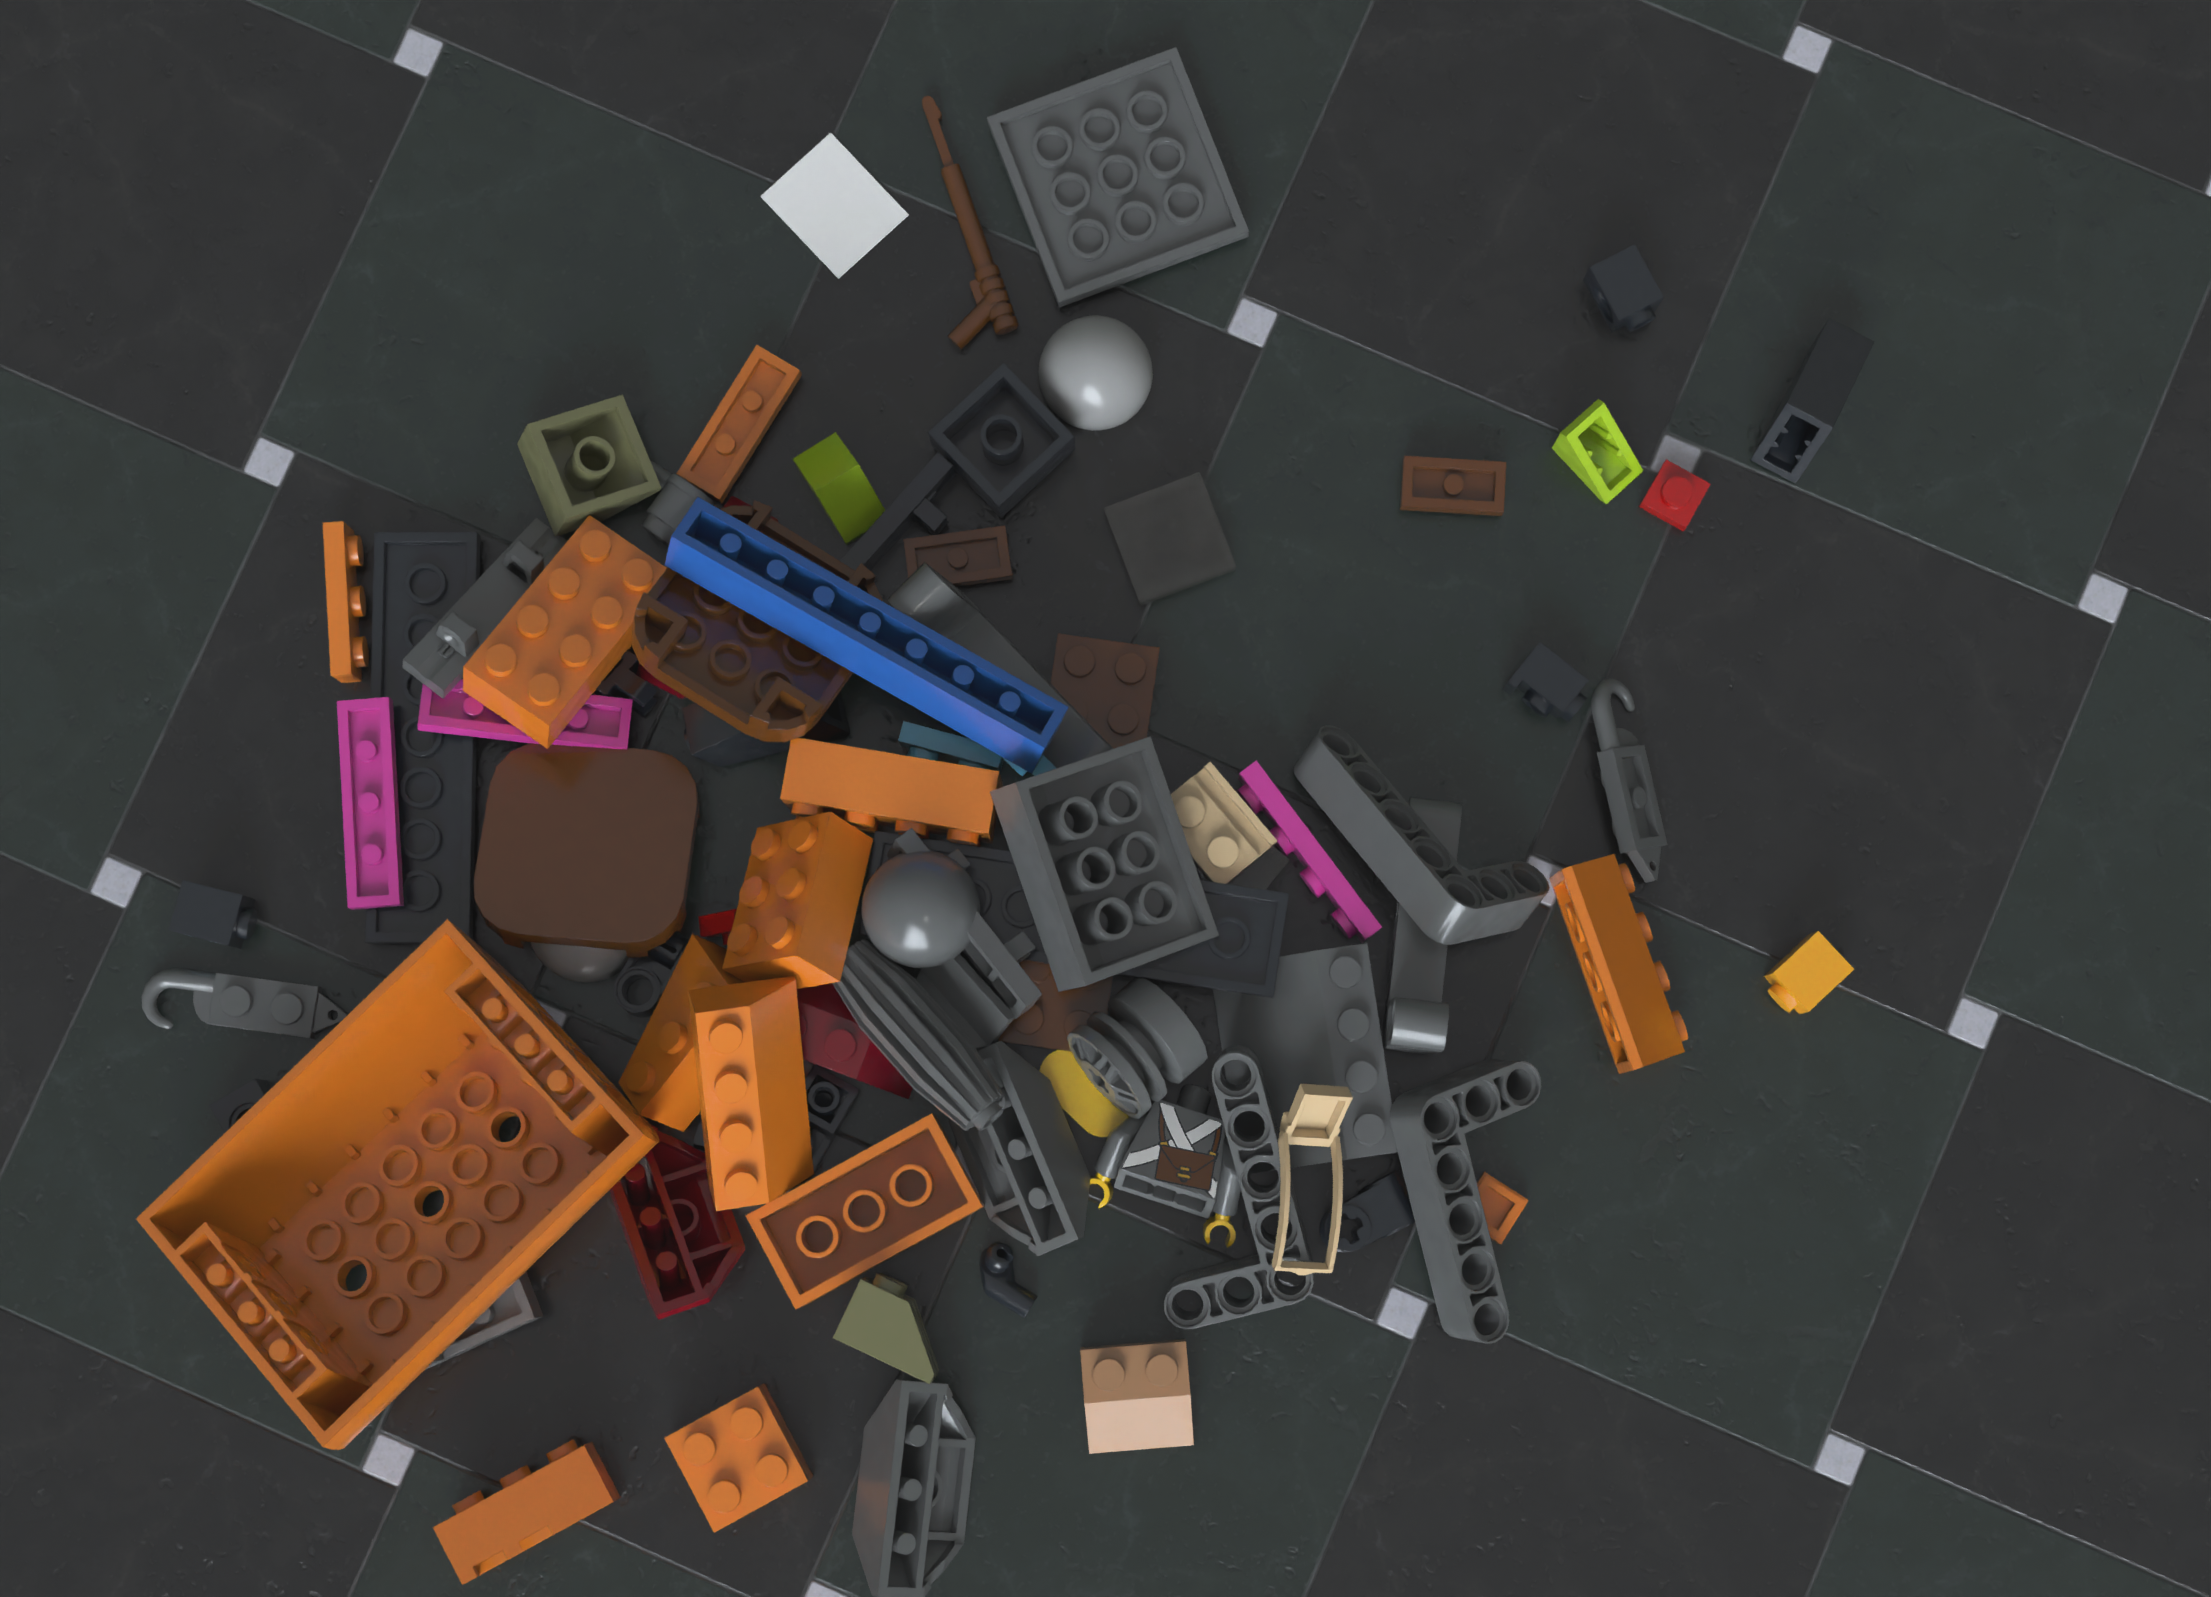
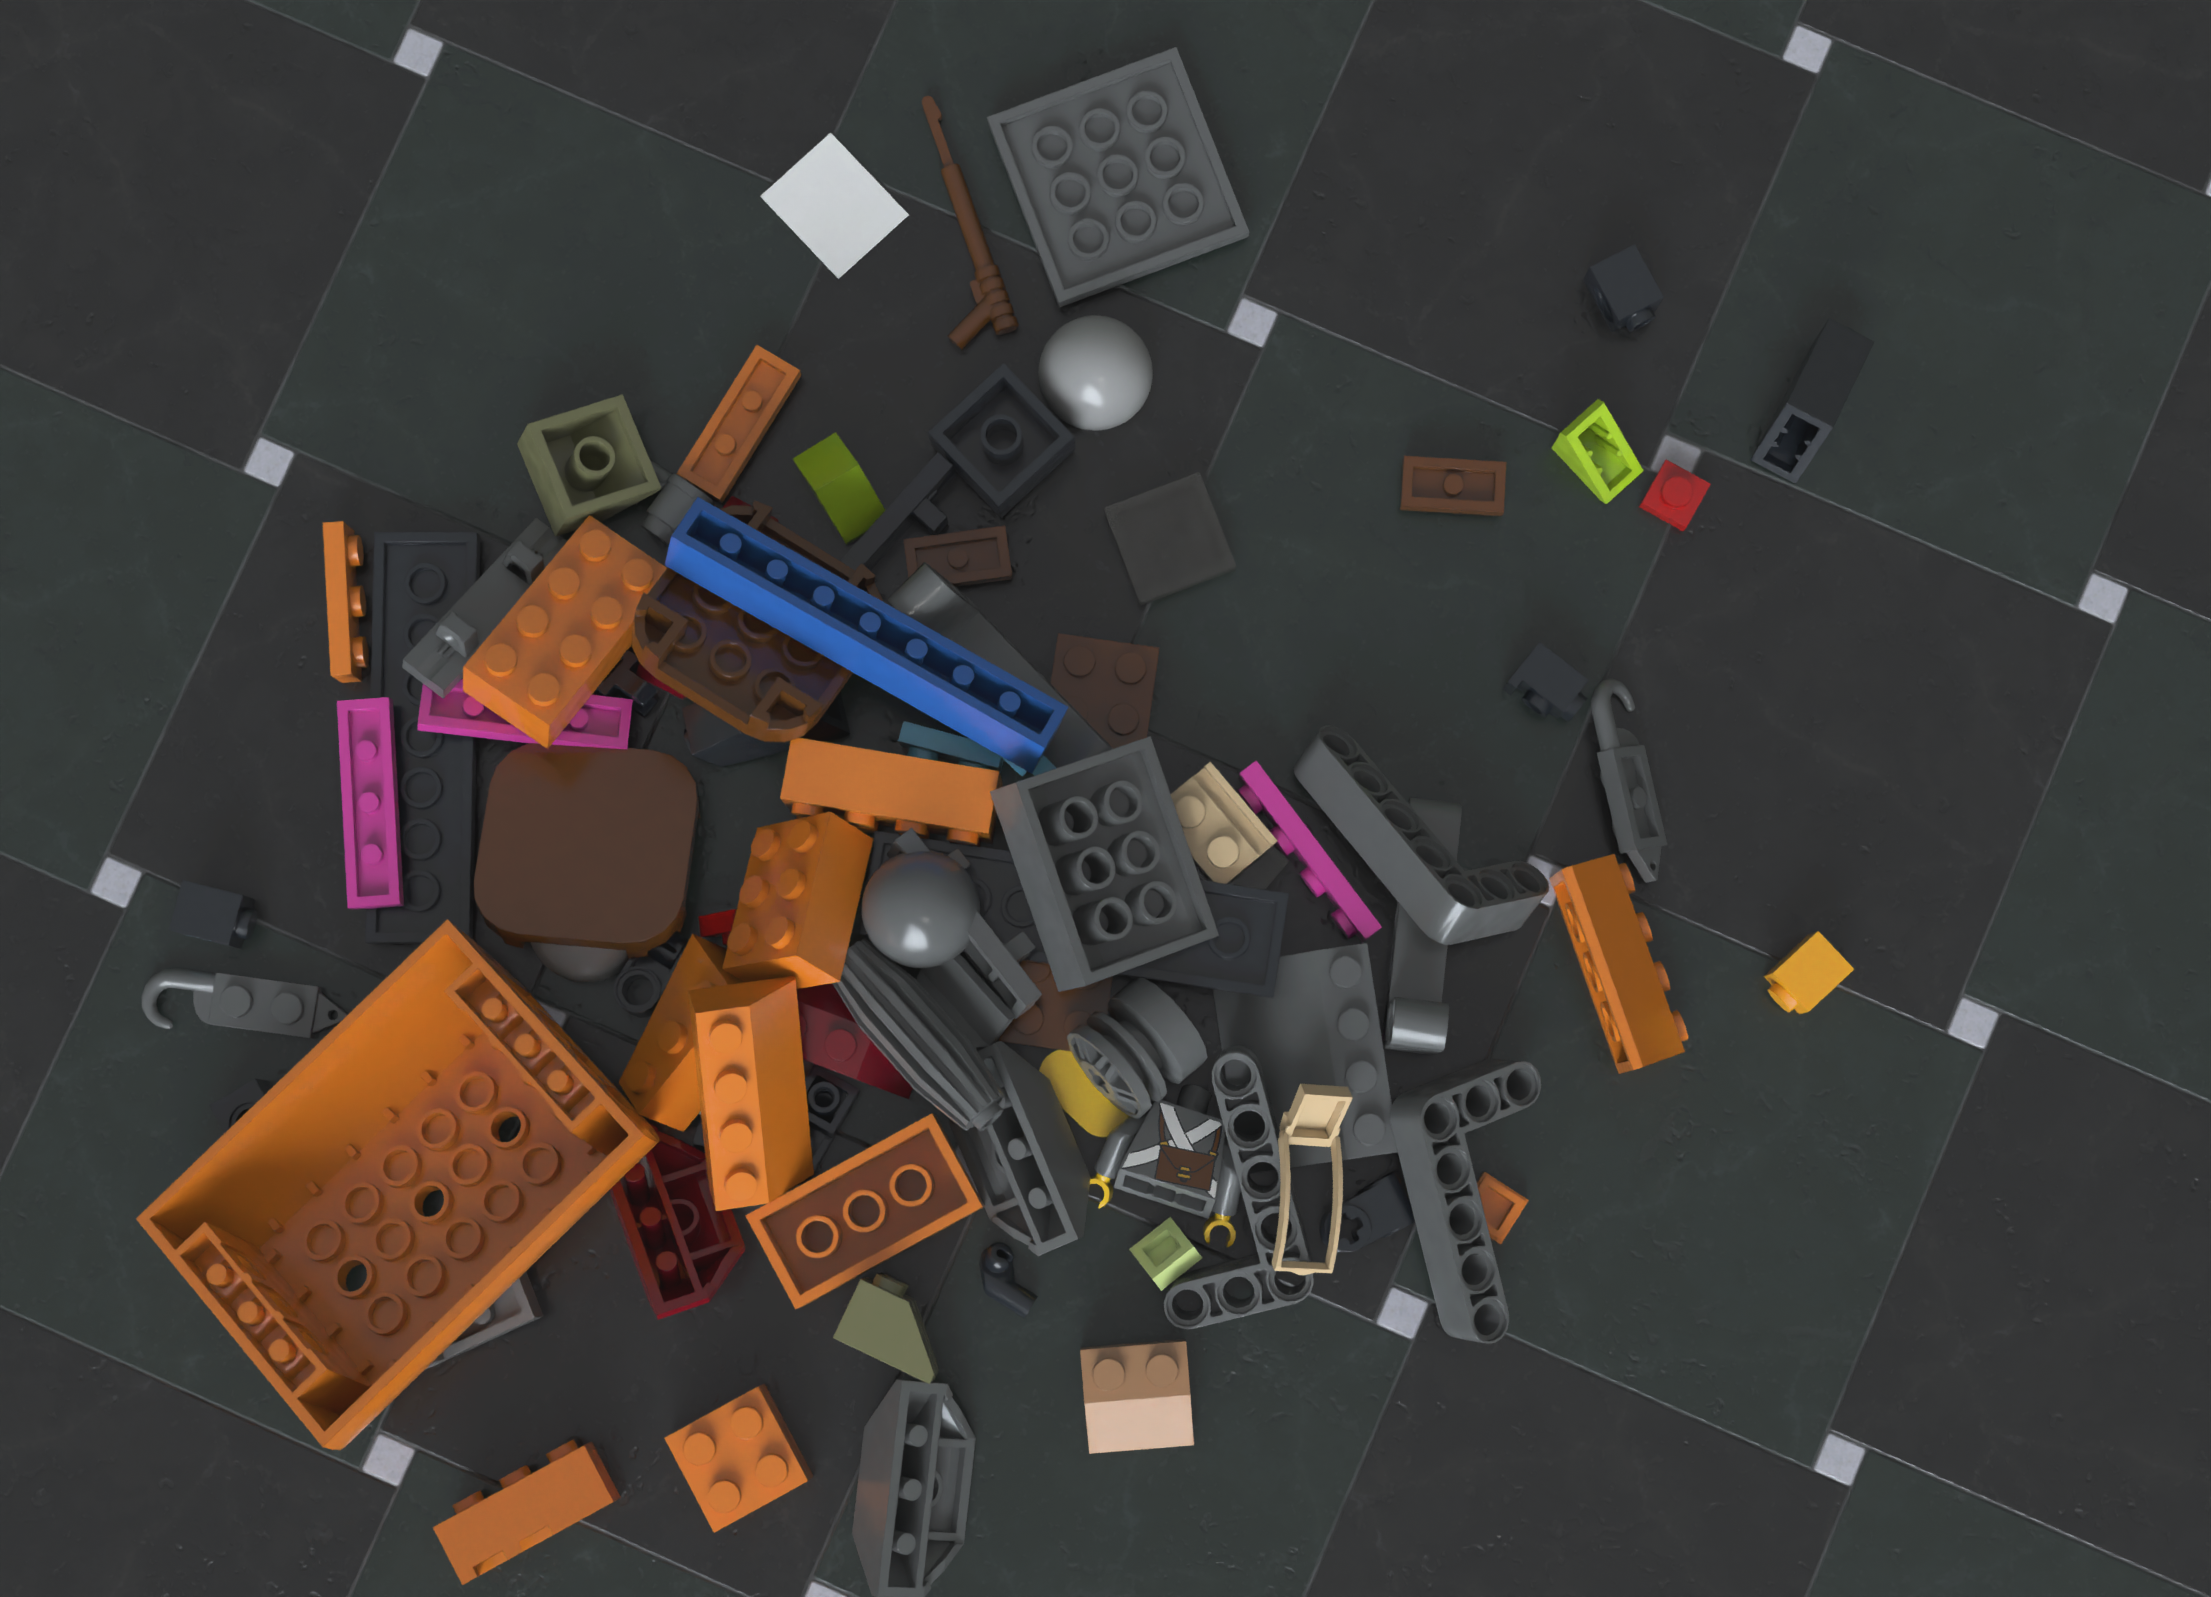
(1165, 1253): none -> yellowish green plate

